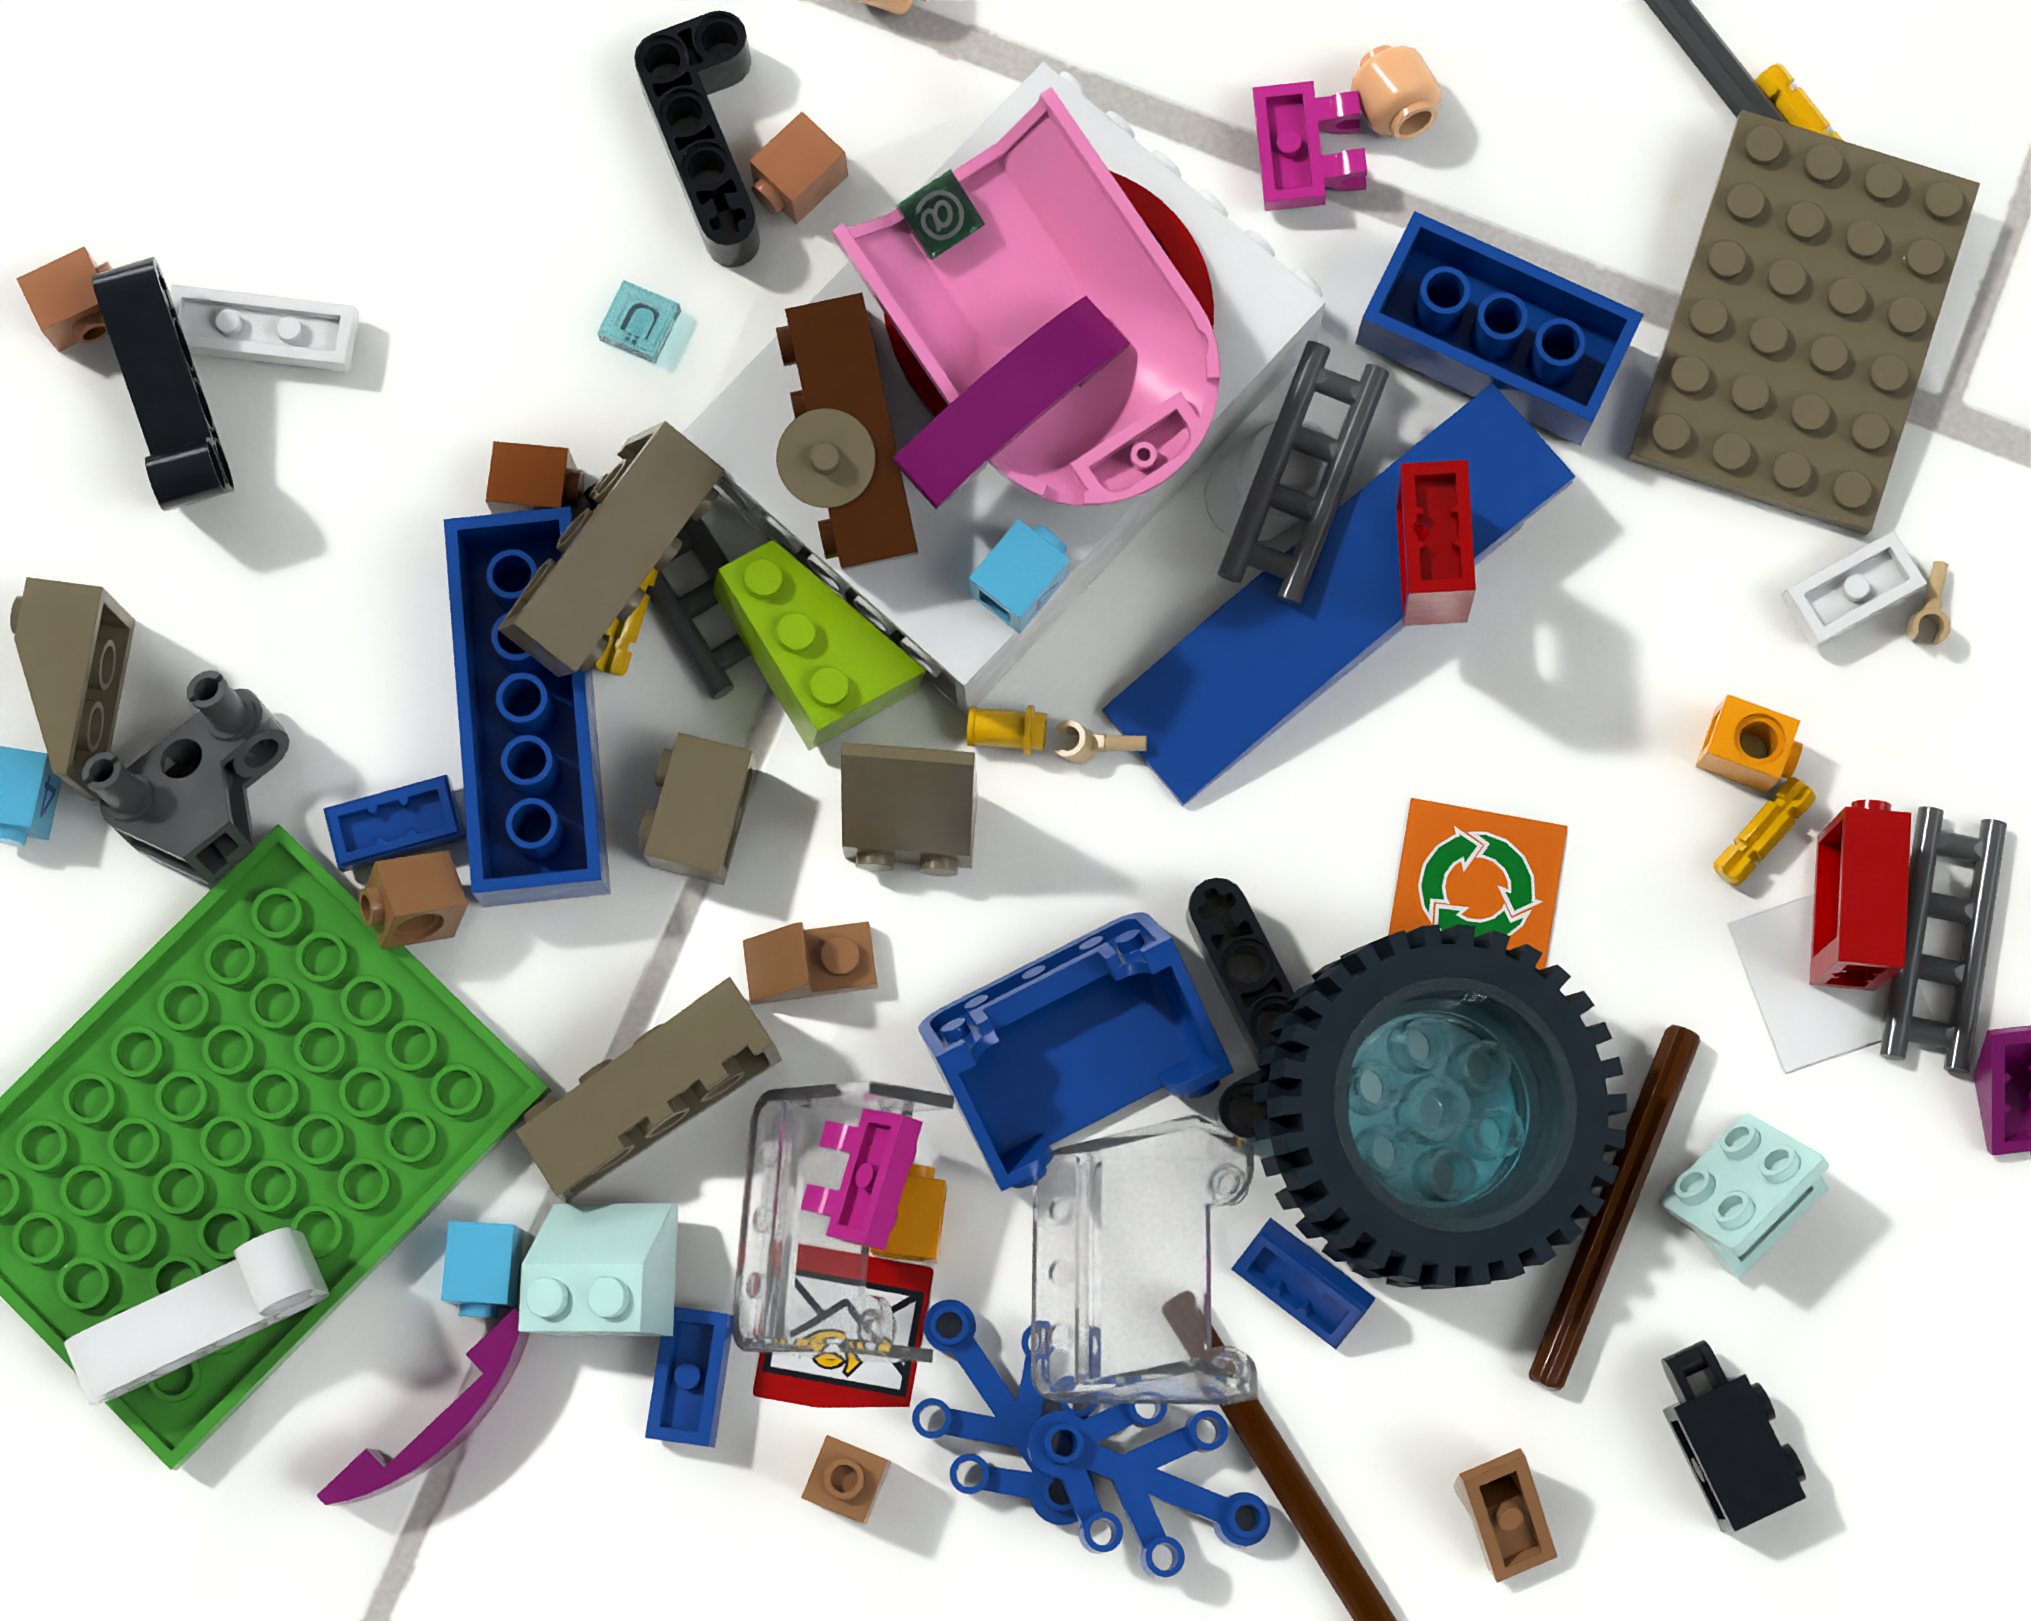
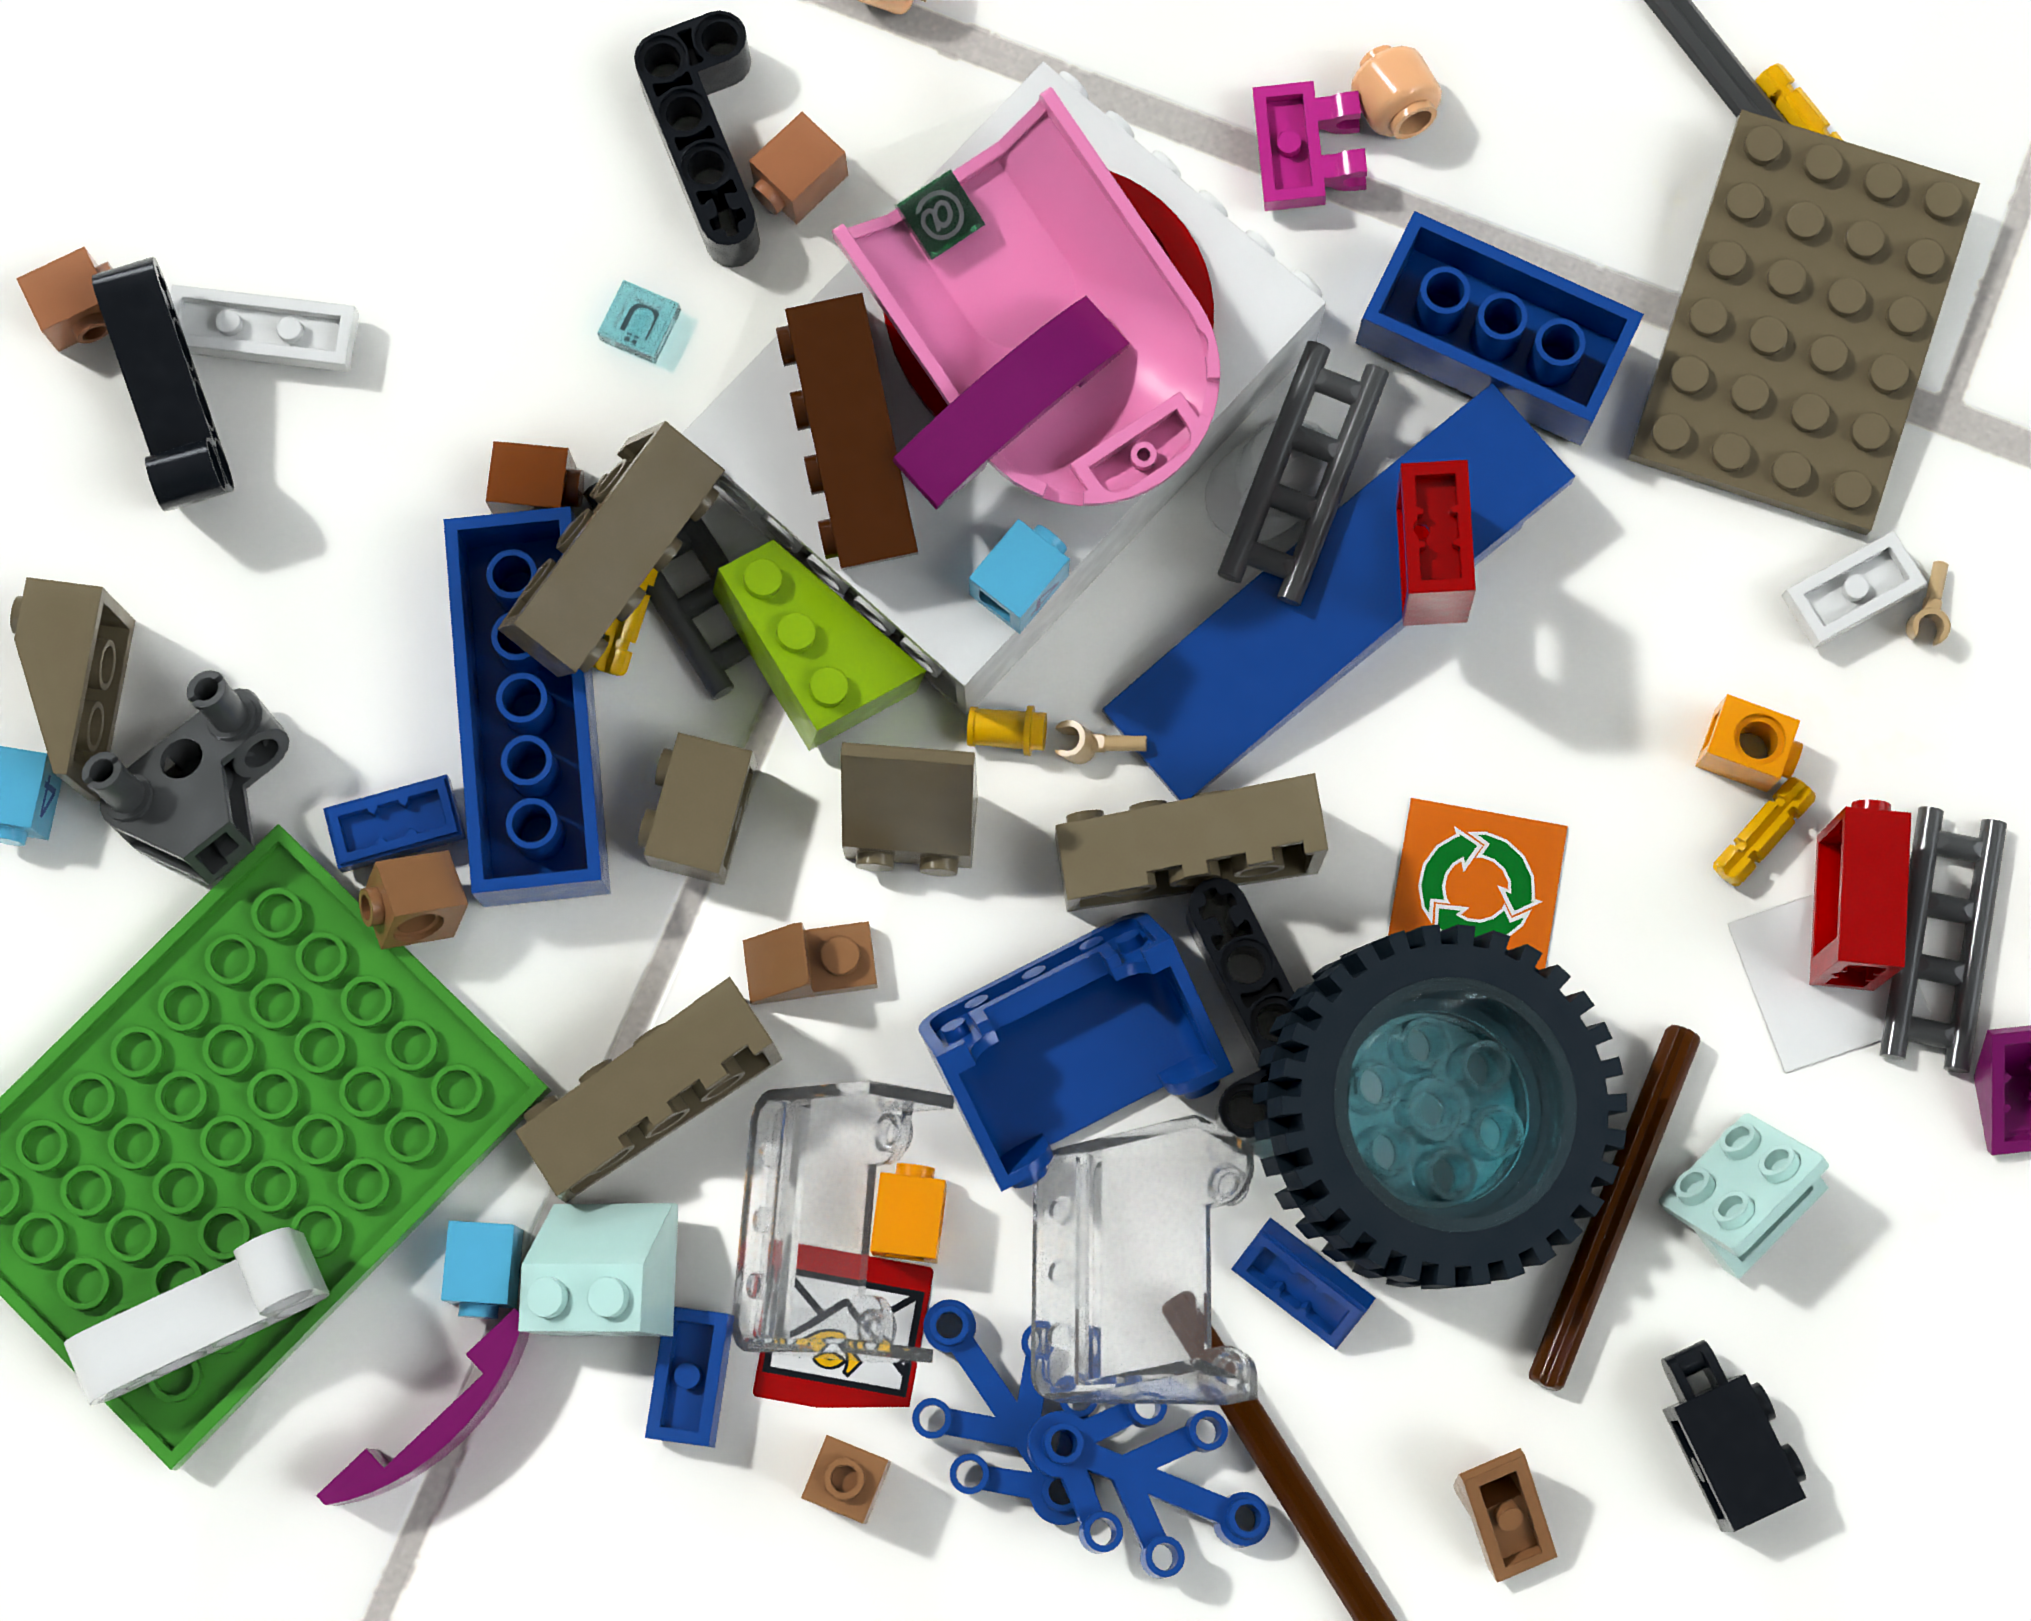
(825, 458): dark tan piece -> none
(873, 1179): dark pink plate -> none
(1174, 846): none -> dark tan wedge

